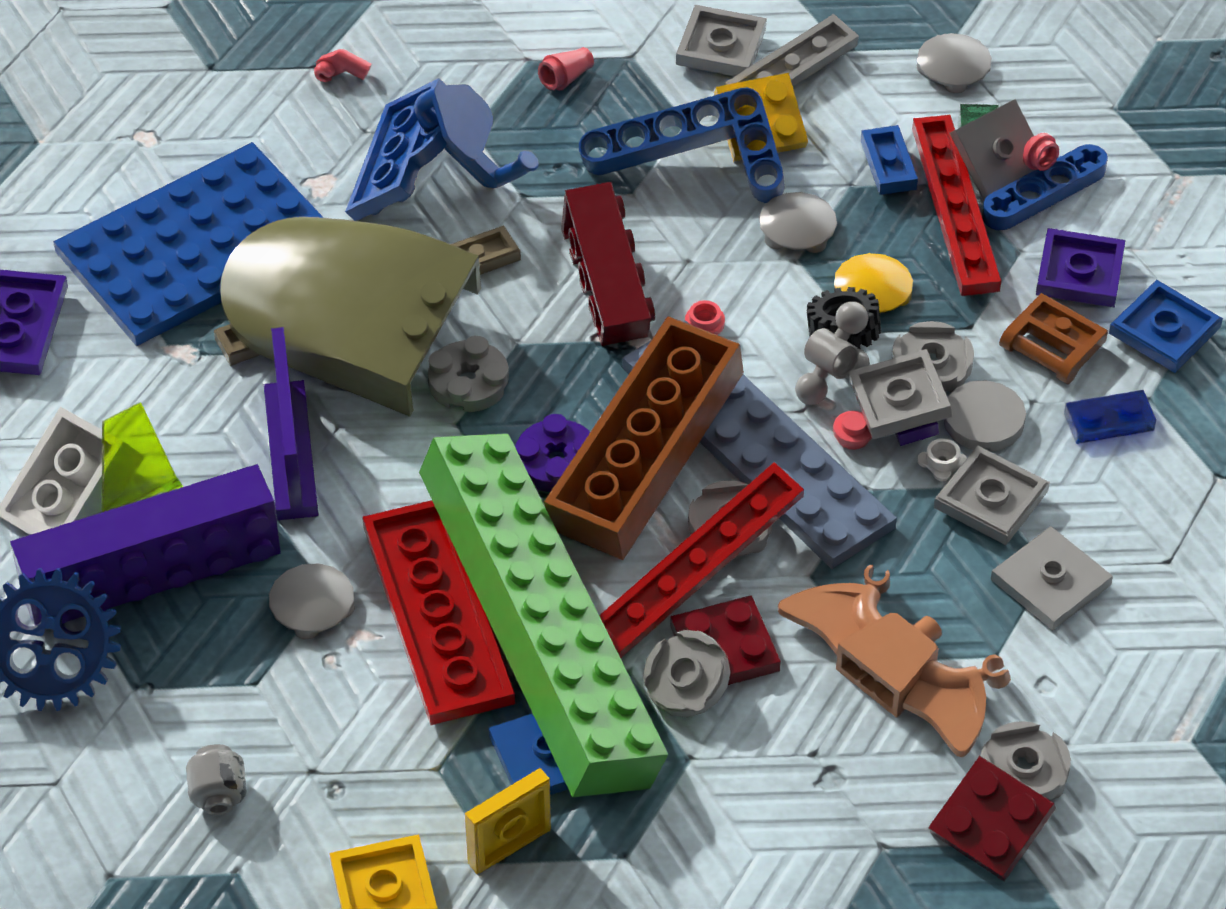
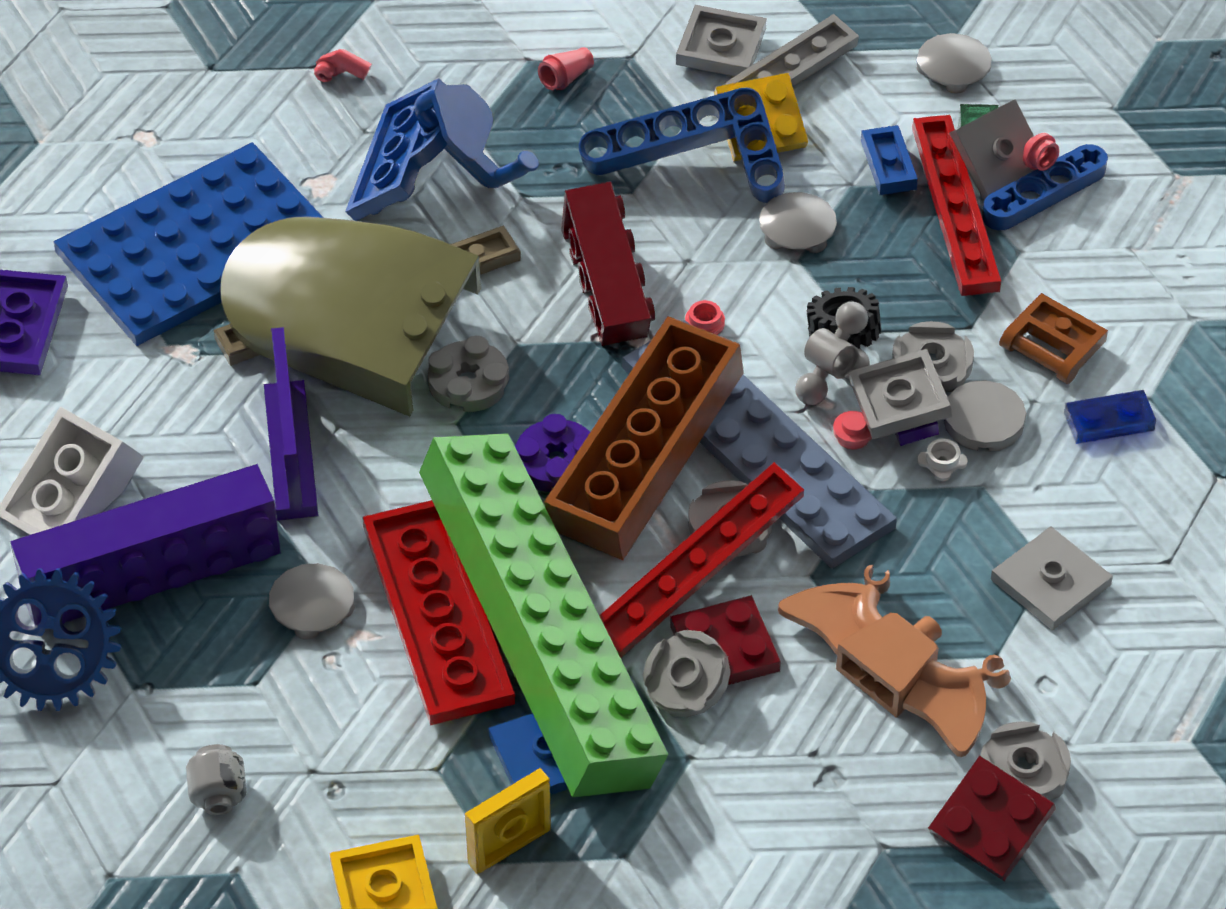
(133, 460): clear neon green flag -> none
(878, 275): yellow dish -> none
(991, 495): light grey plate -> none
(1080, 267): dark purple plate -> none
(1165, 326): blue plate -> none

